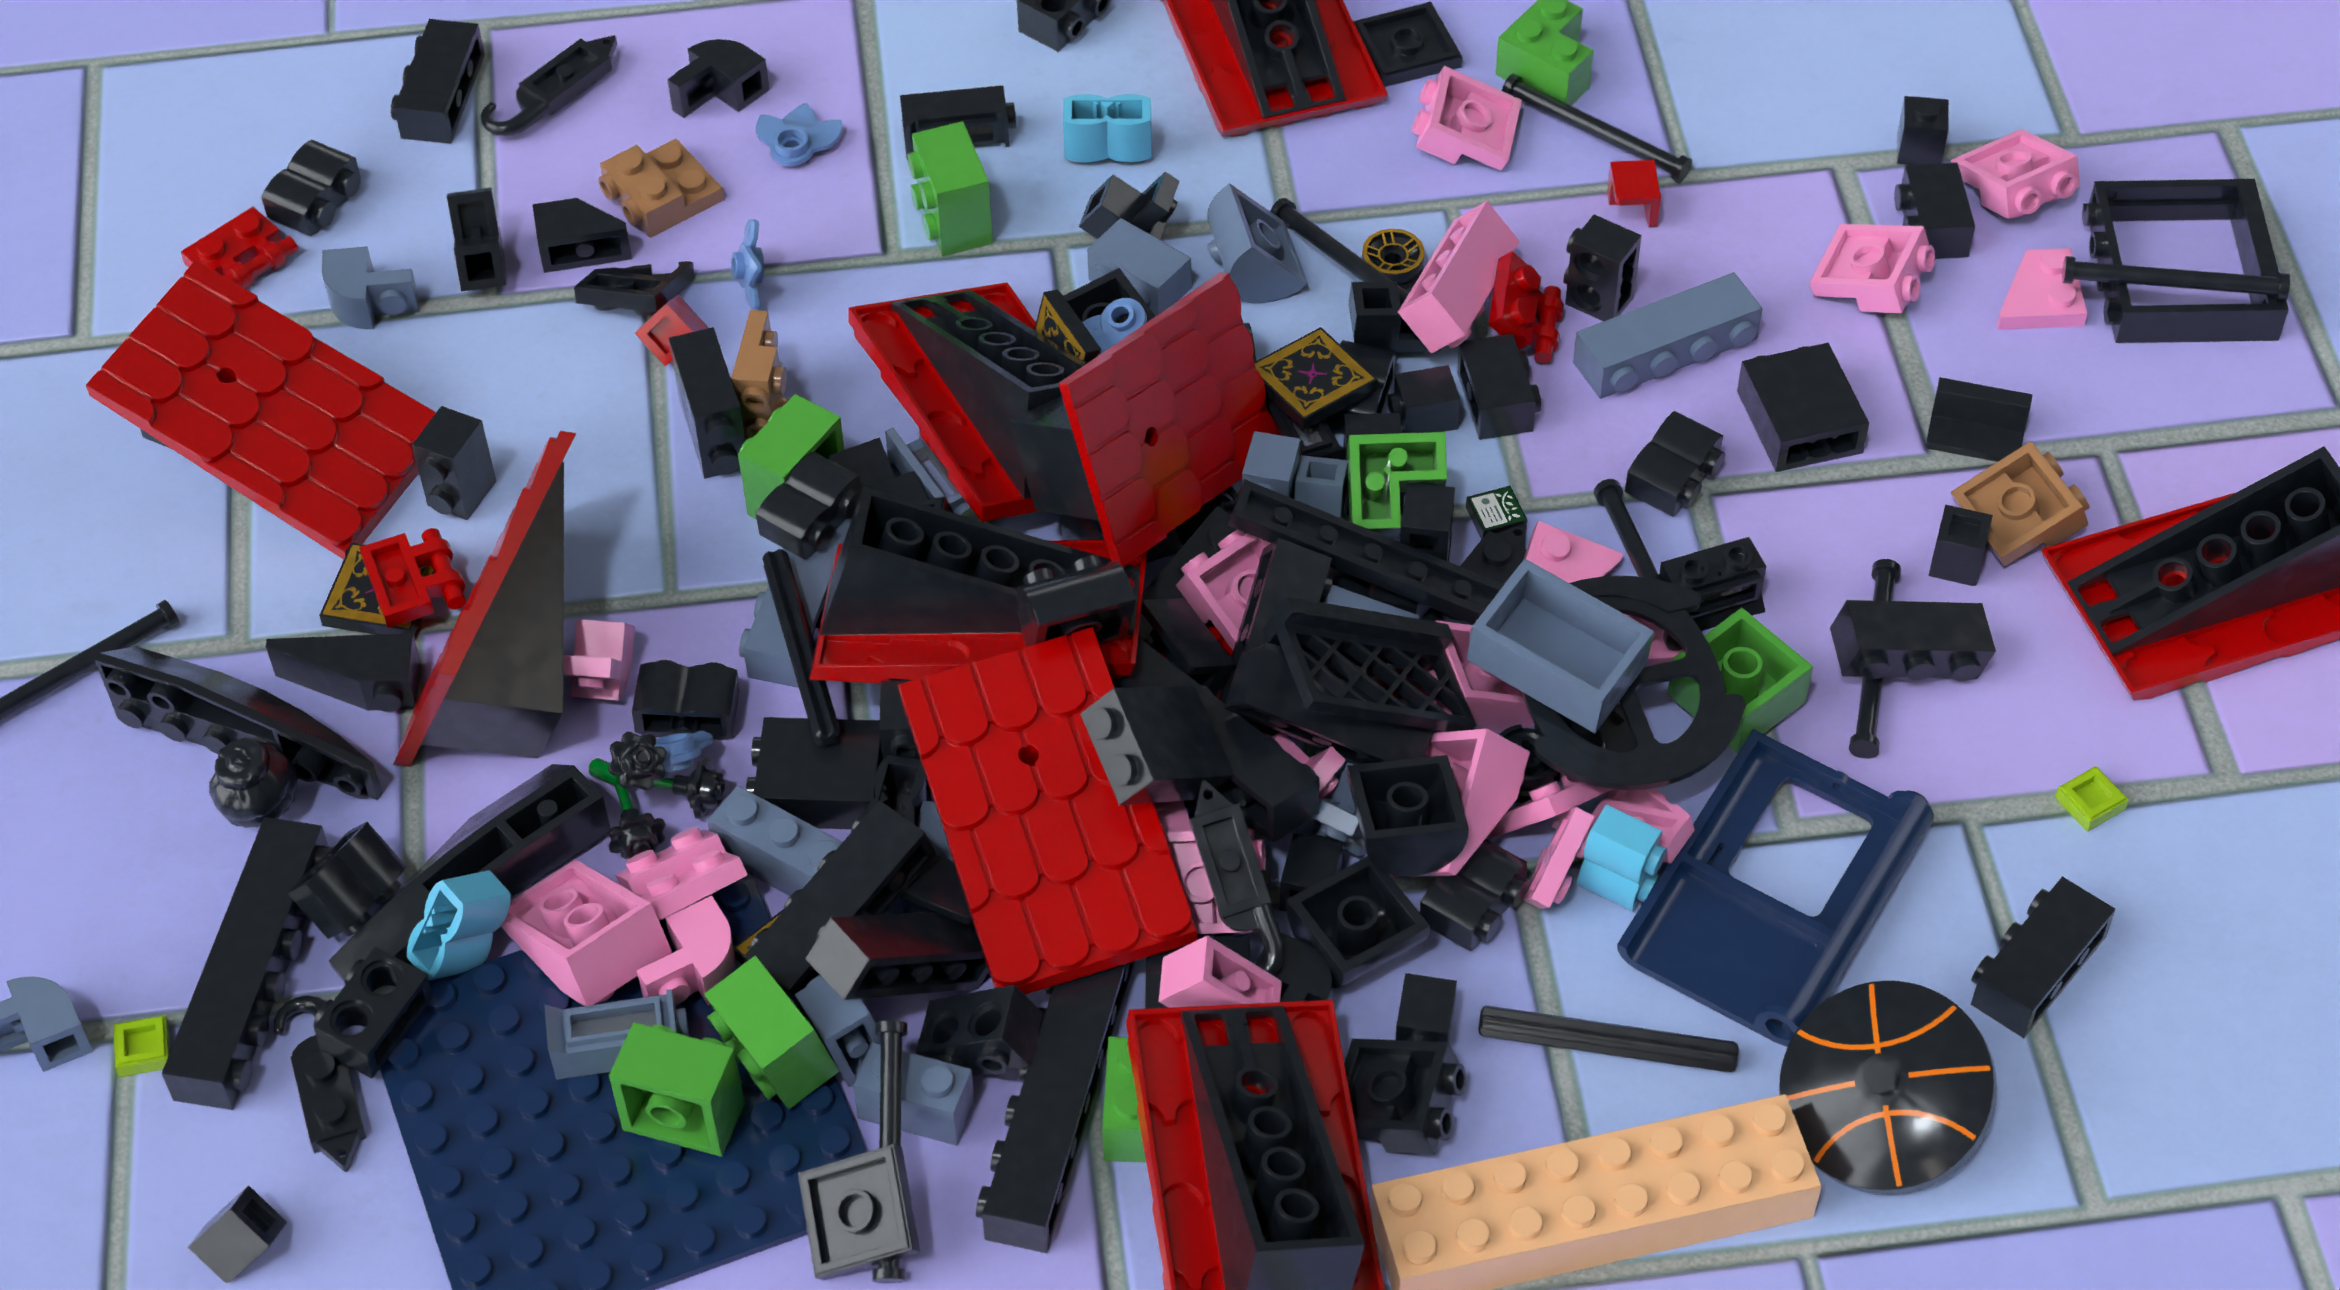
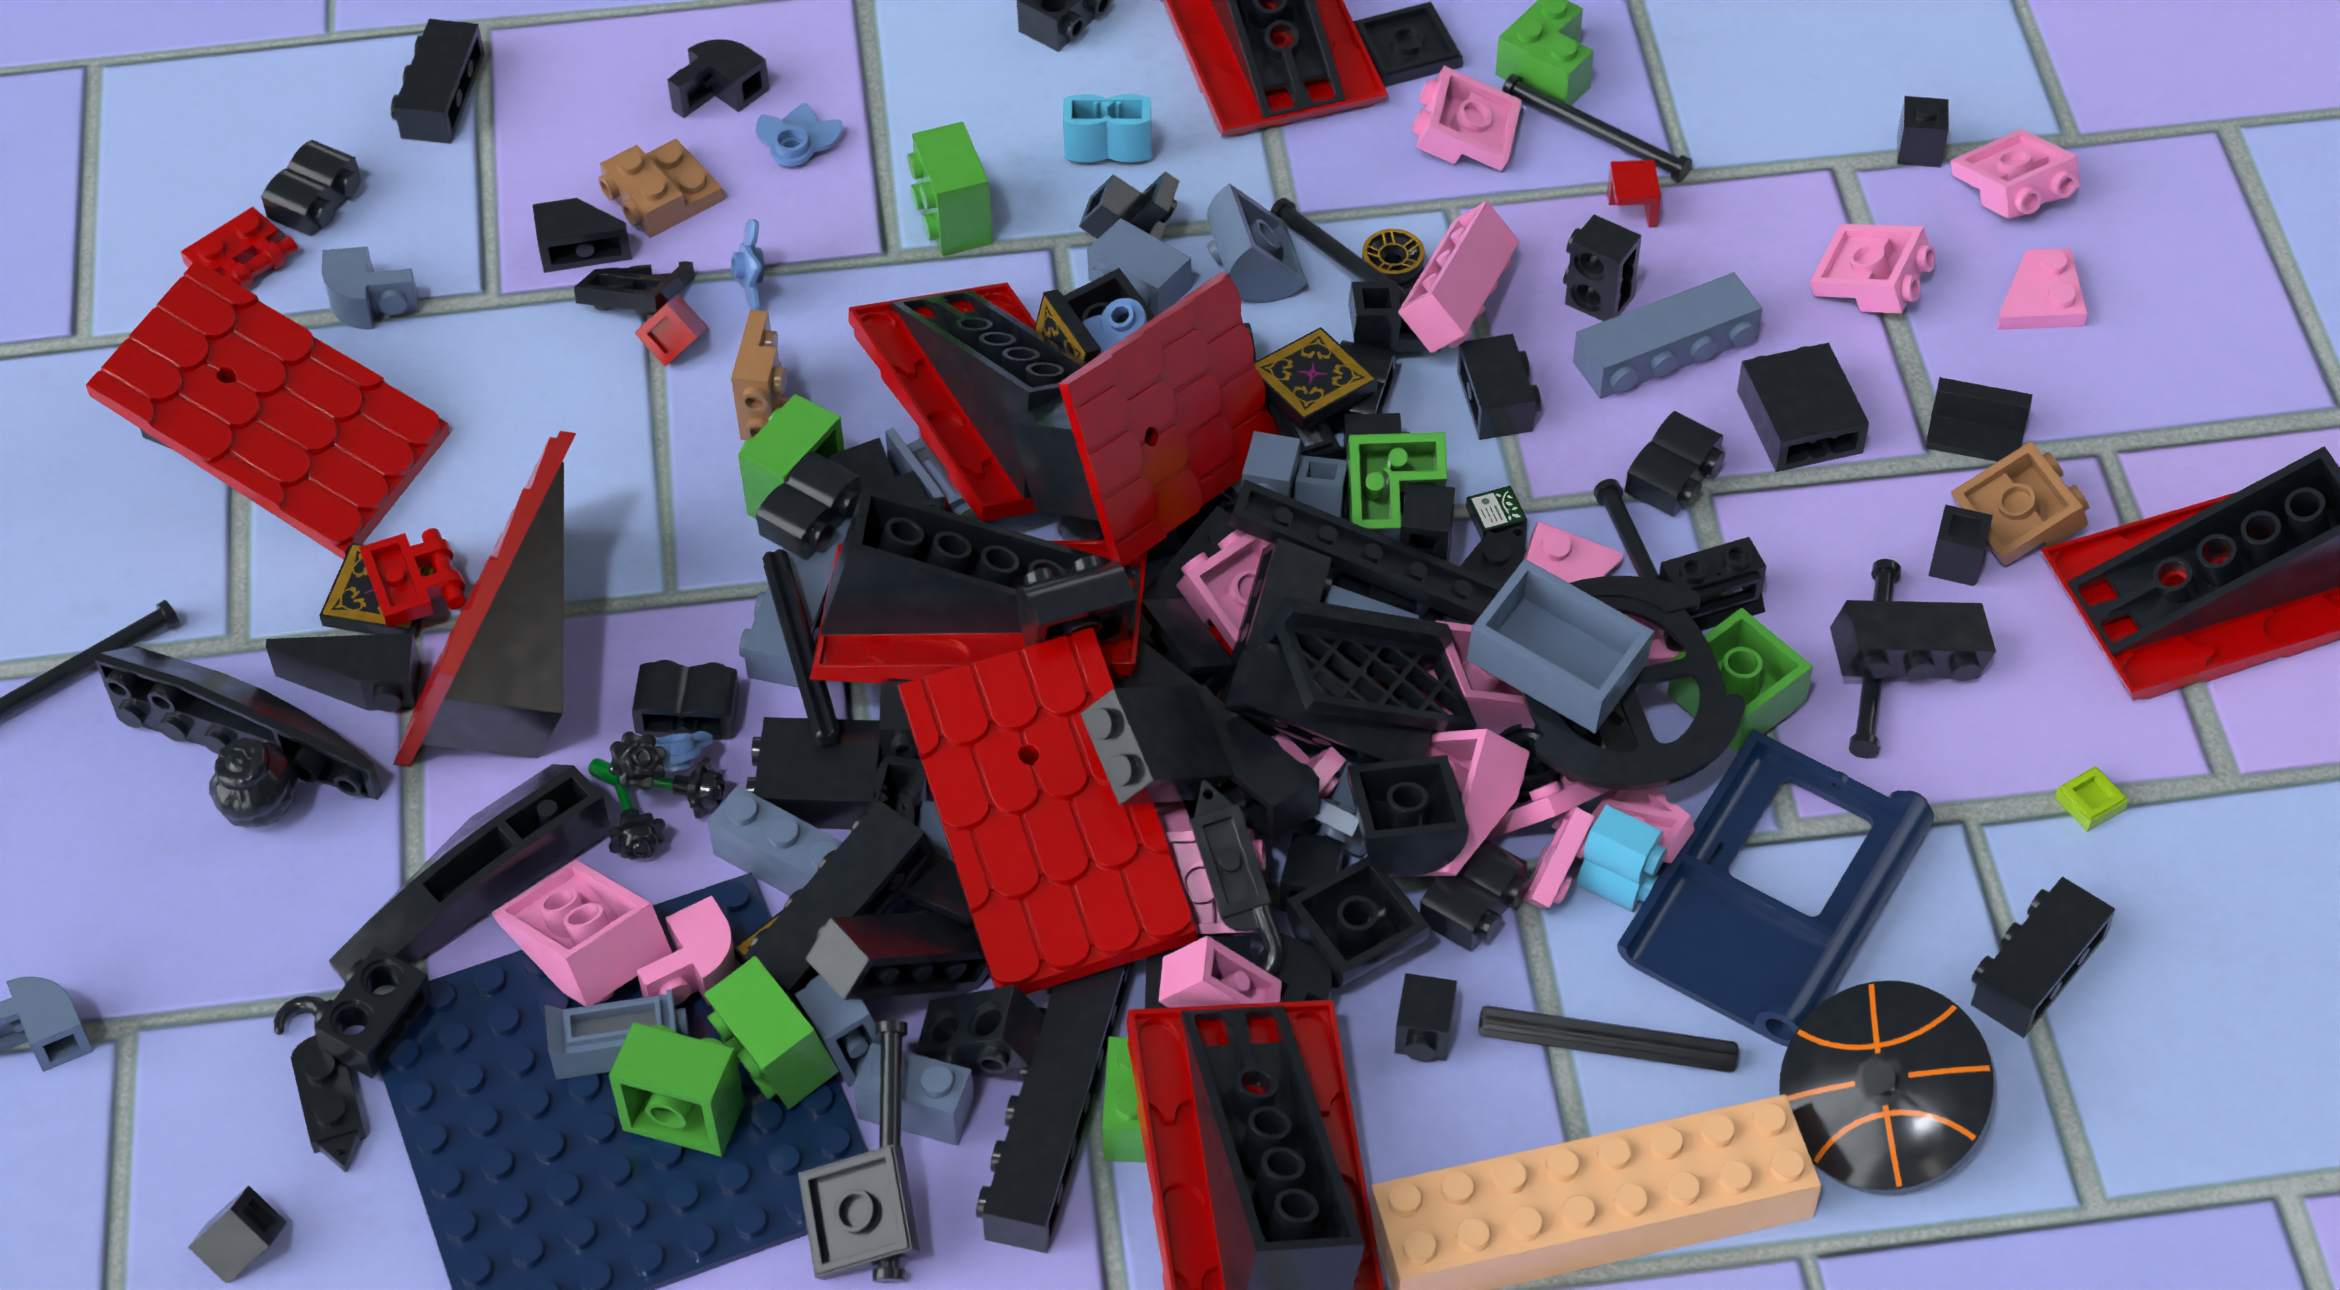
(141, 1045): lime tile -> none
(244, 969): black brick -> none
(348, 882): black brick -> none
(454, 463): black brick -> none
(458, 924): medium azure brick -> none
(477, 239): black brick -> none
(555, 84): black plate -> none
(600, 659): bright pink brick -> none
(683, 872): bright pink plate -> none
(708, 401): black brick -> none
(981, 110): black window -> none
(1403, 1092): black plate -> none
(1426, 400): black brick -> none
(1518, 302): red plate -> none
(1938, 201): black brick -> none
(2176, 278): black bar -> none
(2186, 200): black window -> none

